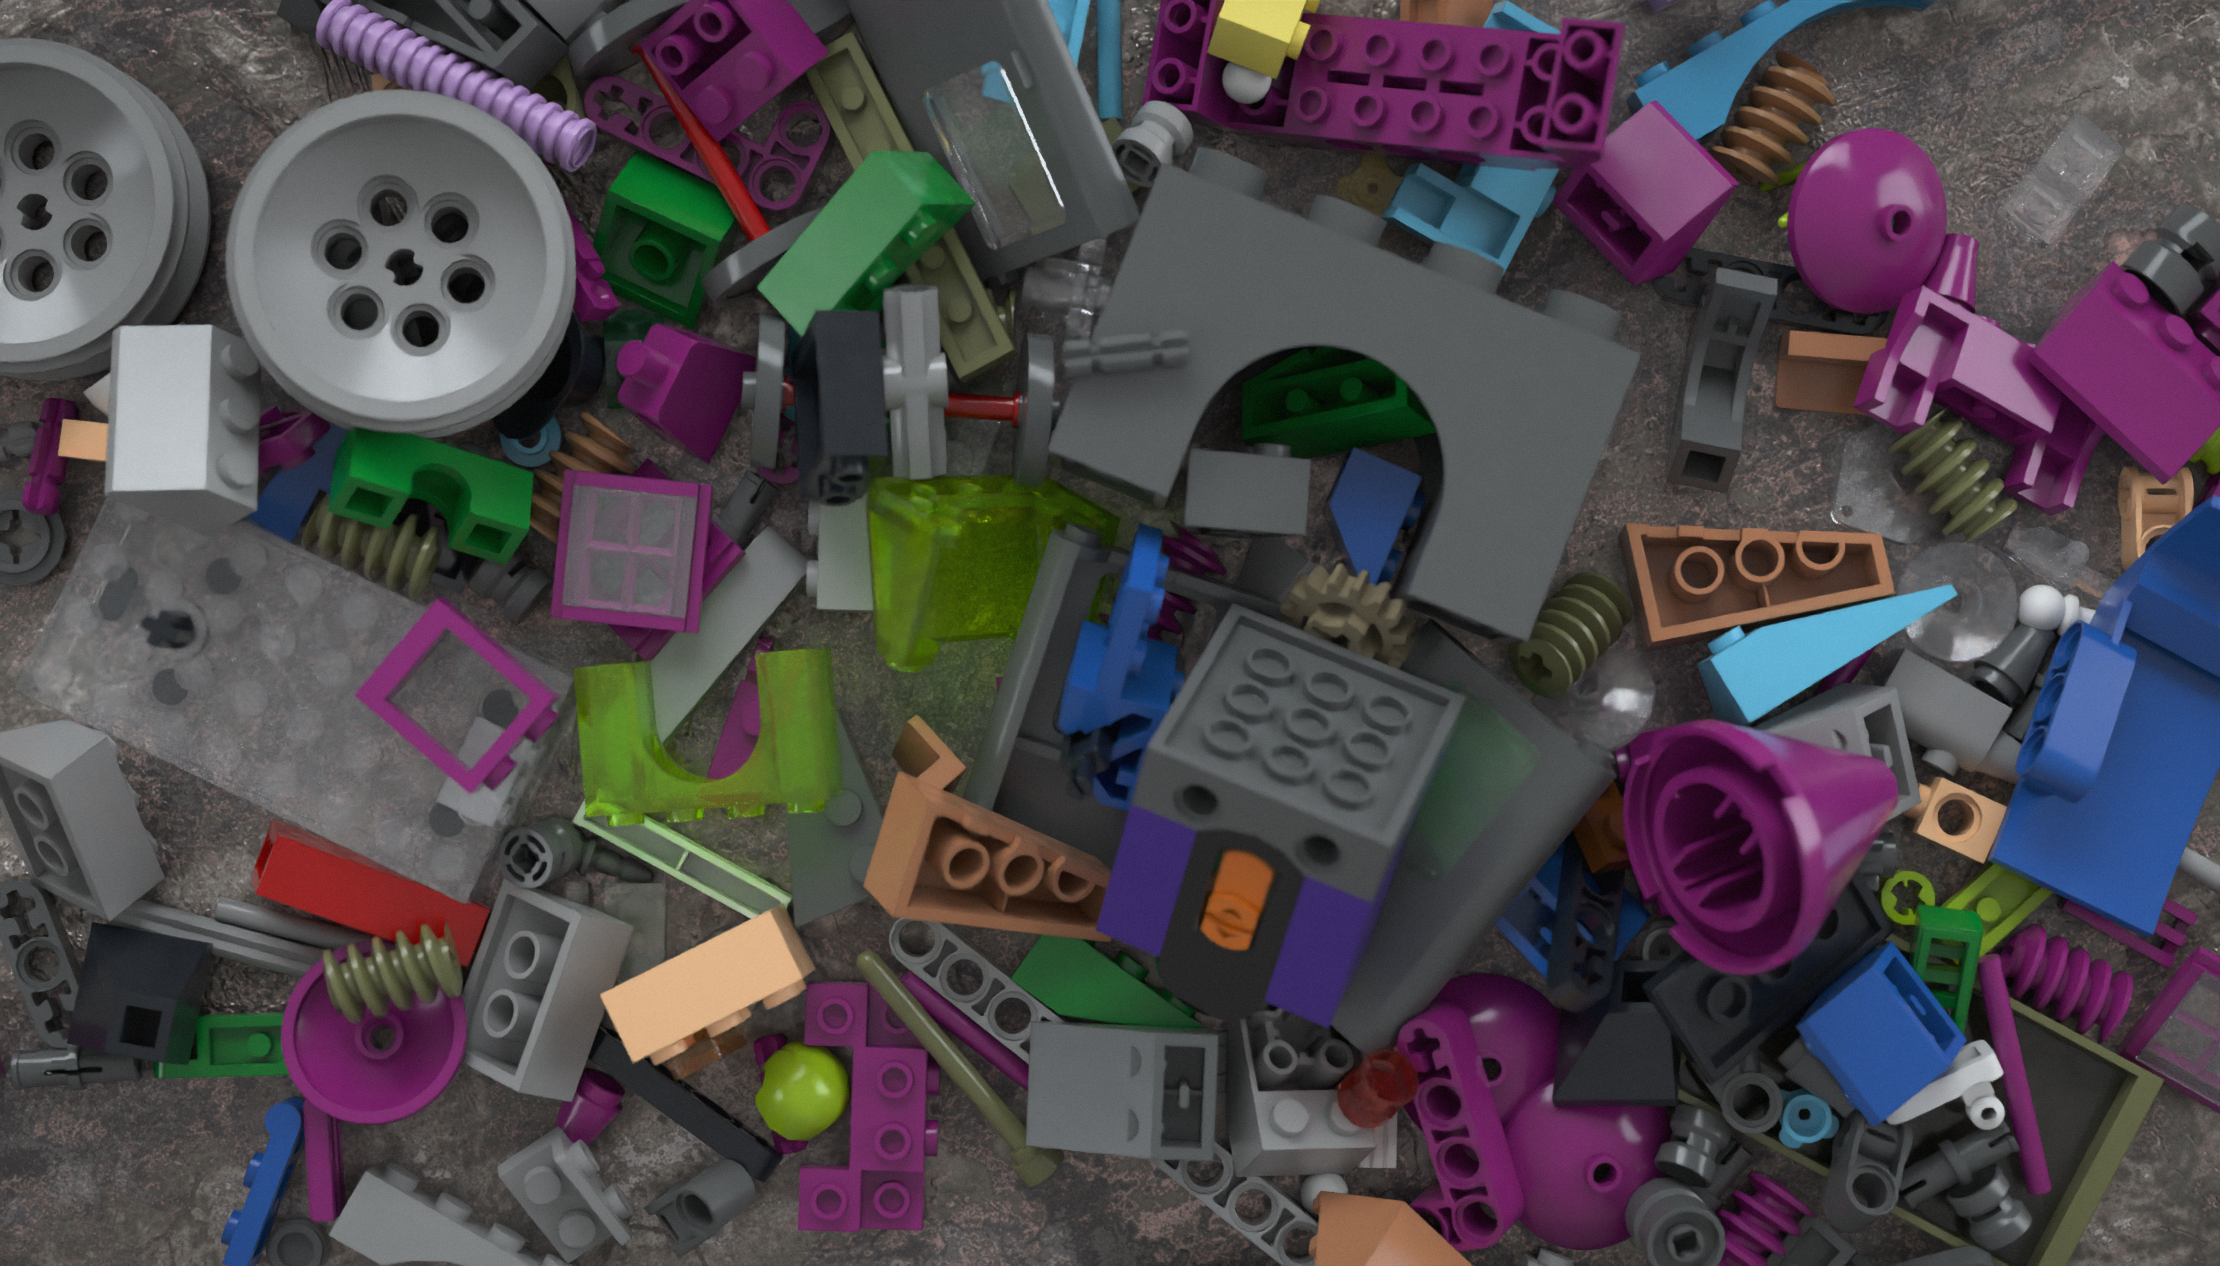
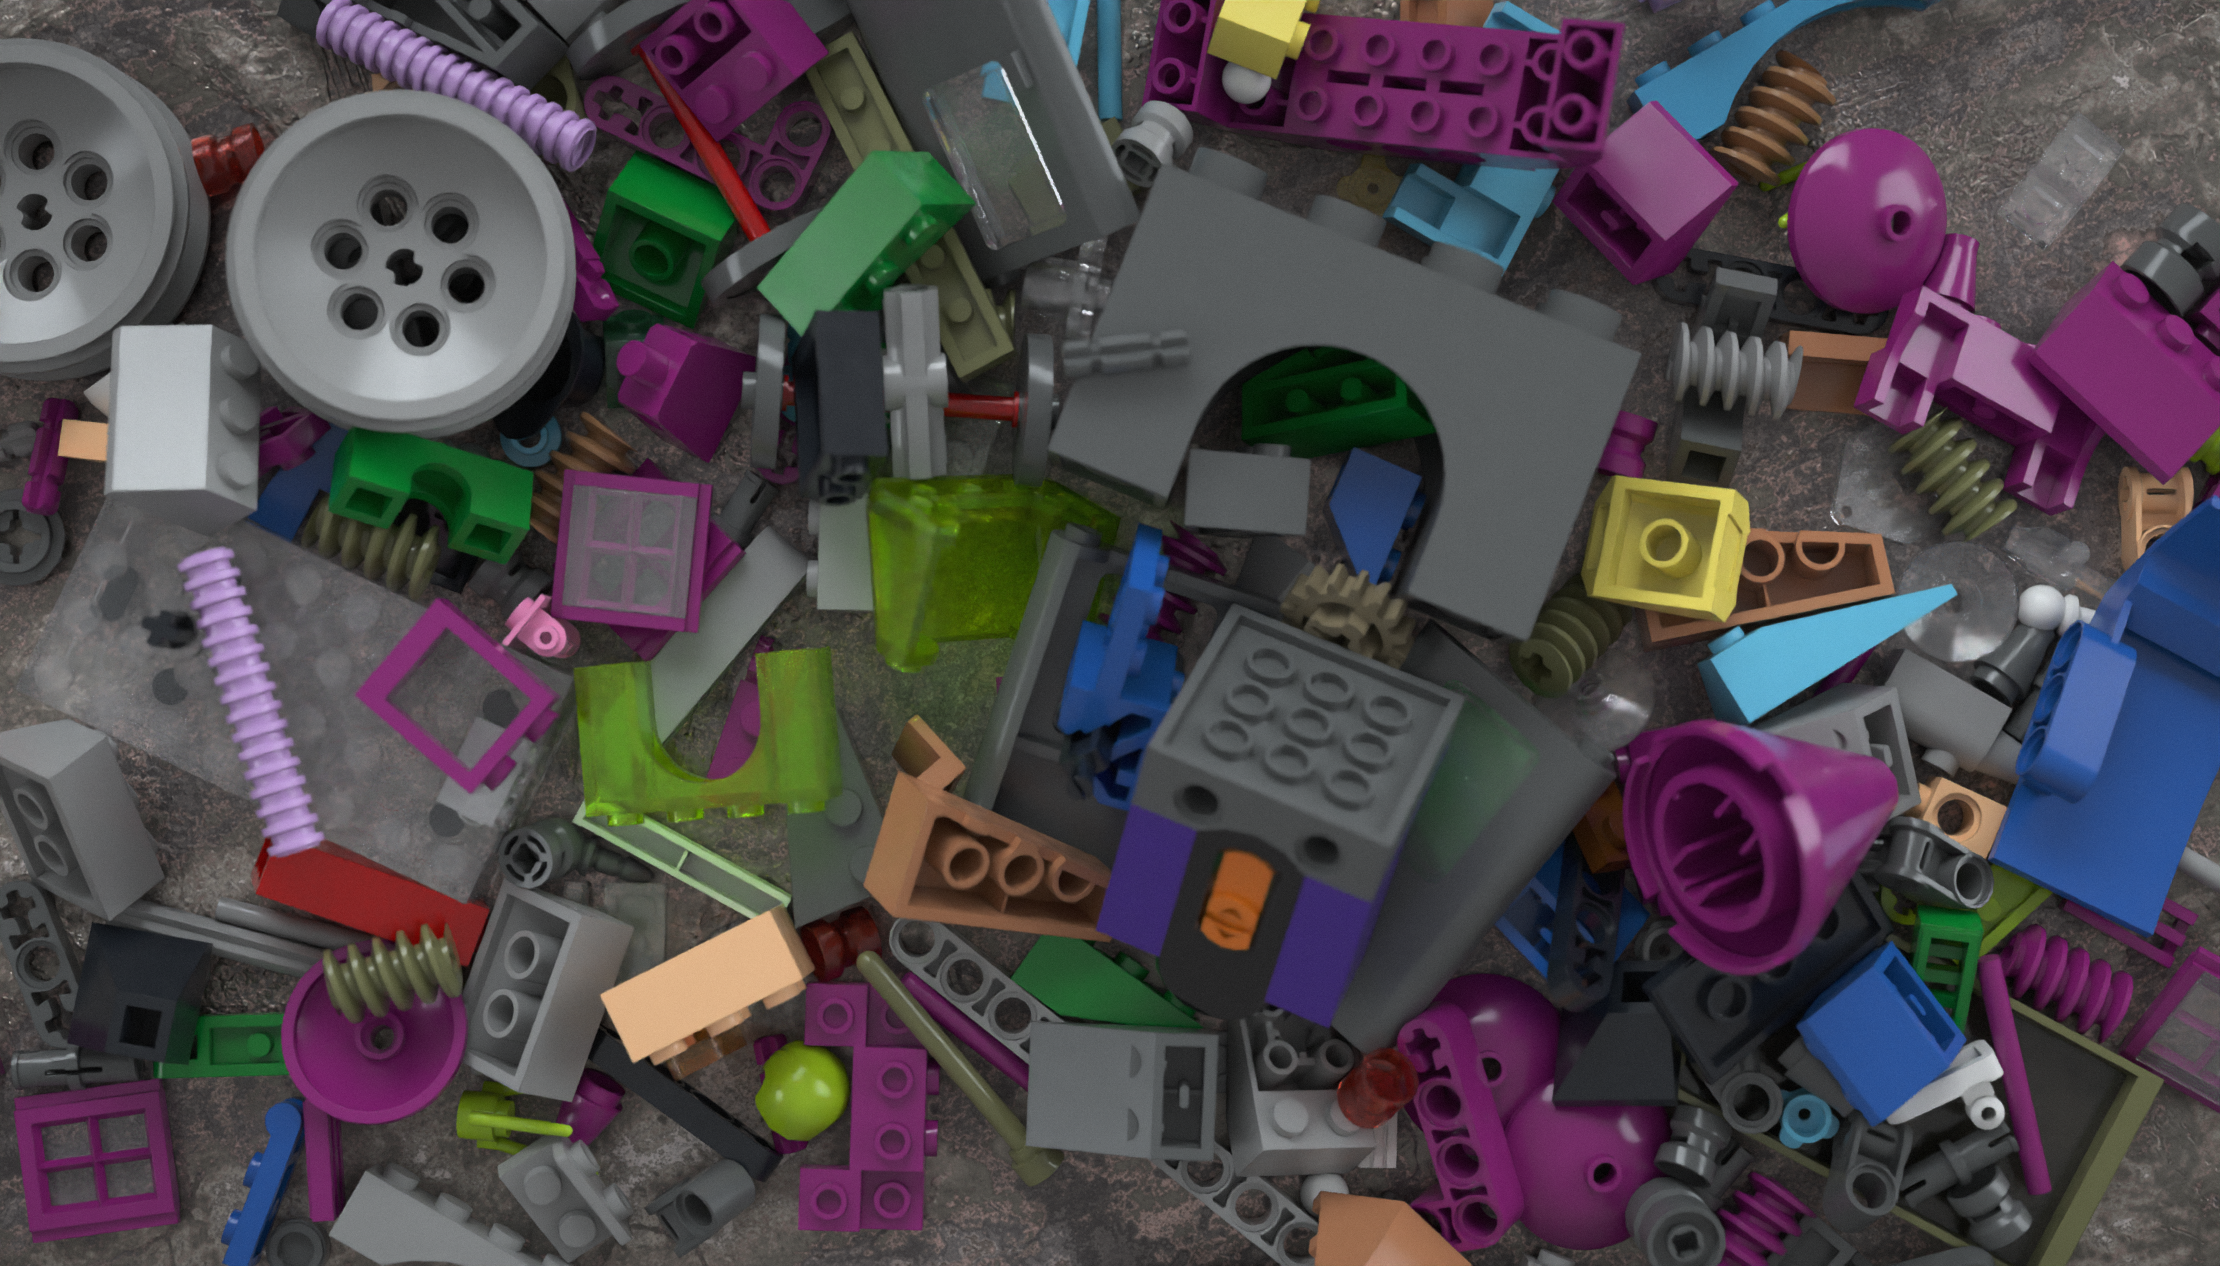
(97, 1160): none -> magenta piece
(227, 158): none -> clear red wheel
(250, 701): none -> lavender piece
(489, 1118): none -> lime plant
(536, 629): none -> bright pink hinge
(840, 942): none -> clear red wheel
(1625, 446): none -> magenta wheel
(1667, 547): none -> light yellow slope
(1733, 371): none -> light grey piece
(1933, 867): none -> dark grey piece

